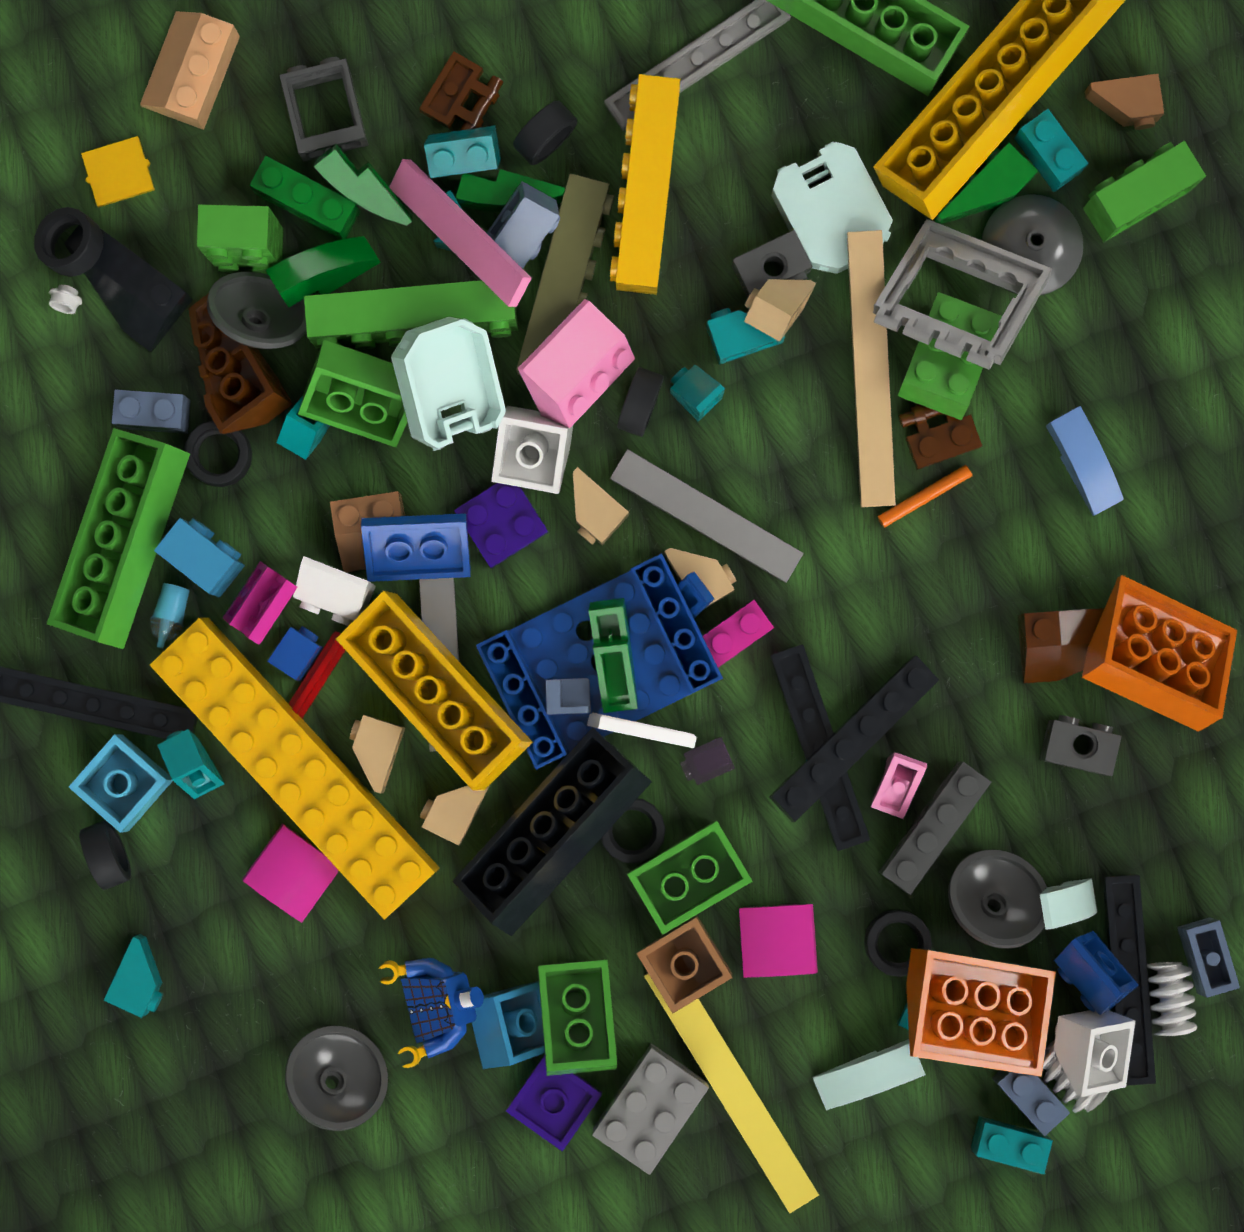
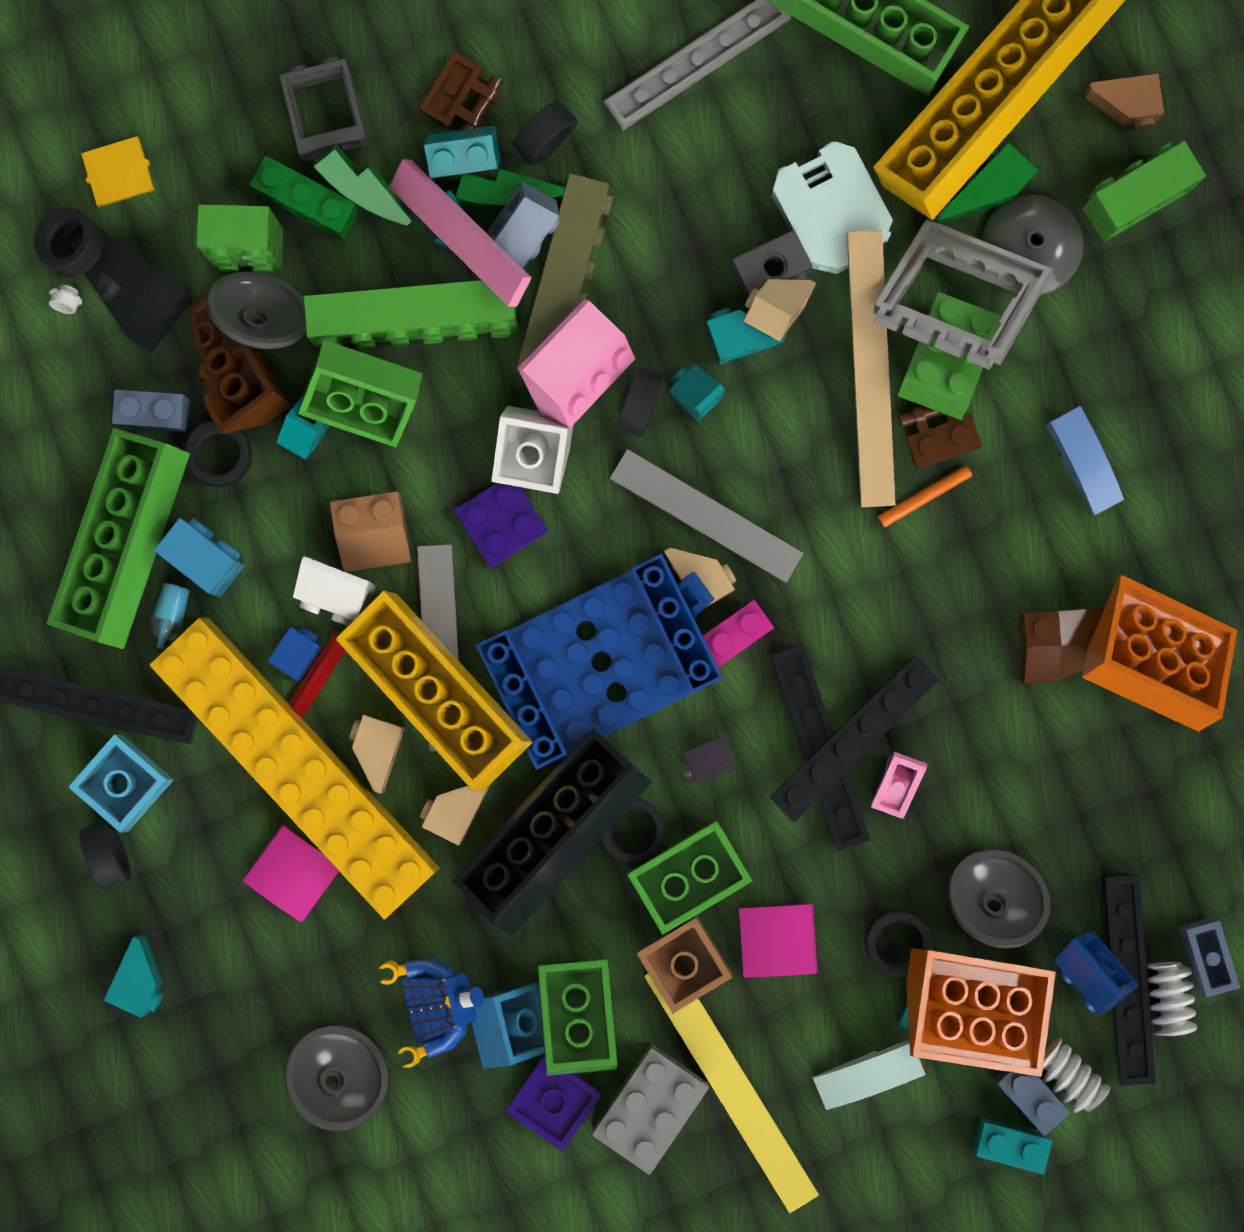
(189, 764): teal slope -> none
(190, 68): light nougat slope -> none
(259, 603): dark pink slope -> none
(322, 268): green slope -> none
(416, 547): blue plate -> none
(444, 368): light aqua piece -> none
(568, 696): sand blue panel -> none
(595, 510): tan slope -> none
(613, 655): green slope -> none
(641, 730): white tile -> none
(647, 188): yellow brick -> none
(934, 827): dark grey brick -> none
(1051, 150): teal brick -> none
(1059, 748): dark grey brick -> none
(1068, 903): light aqua slope -> none
(1094, 1050): white slope -> none

